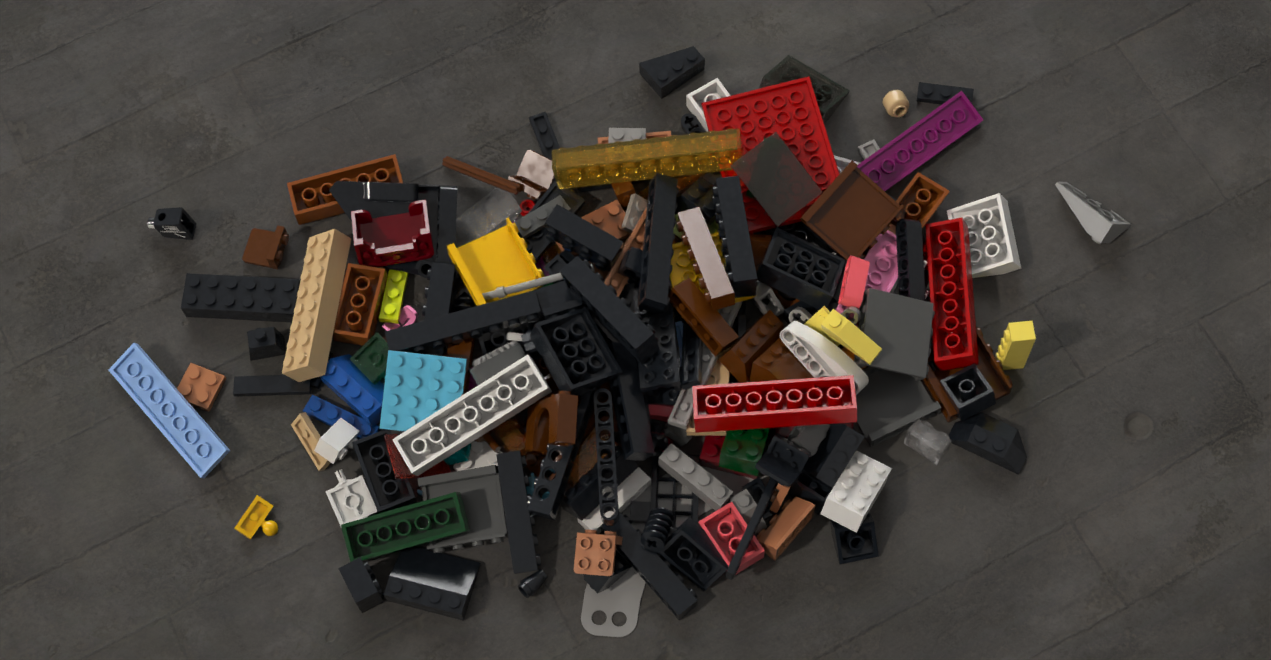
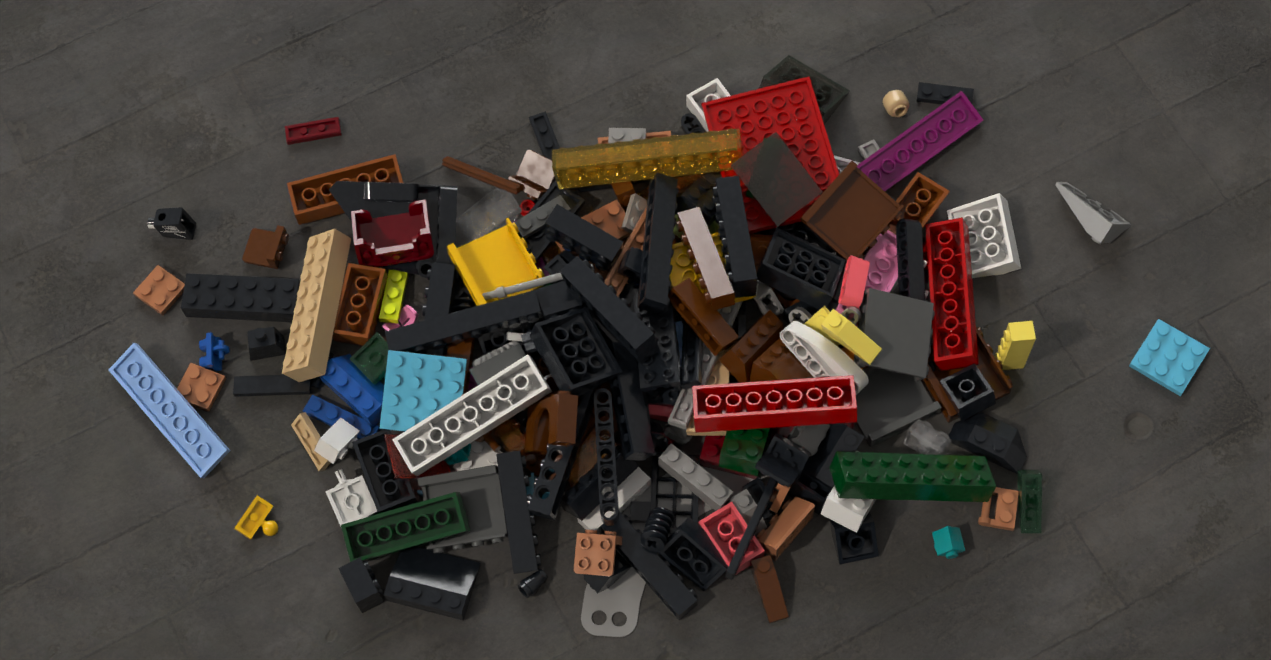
(160, 290): none -> nougat plate
(214, 350): none -> blue hips
(313, 130): none -> dark red tile
(672, 70): black wedge -> none
(769, 588): none -> reddish brown slope
(912, 477): none -> dark green brick
(948, 542): none -> teal brick
(1005, 510): none -> nougat plate
(1030, 500): none -> clear green slope
(1169, 357): none -> medium azure plate

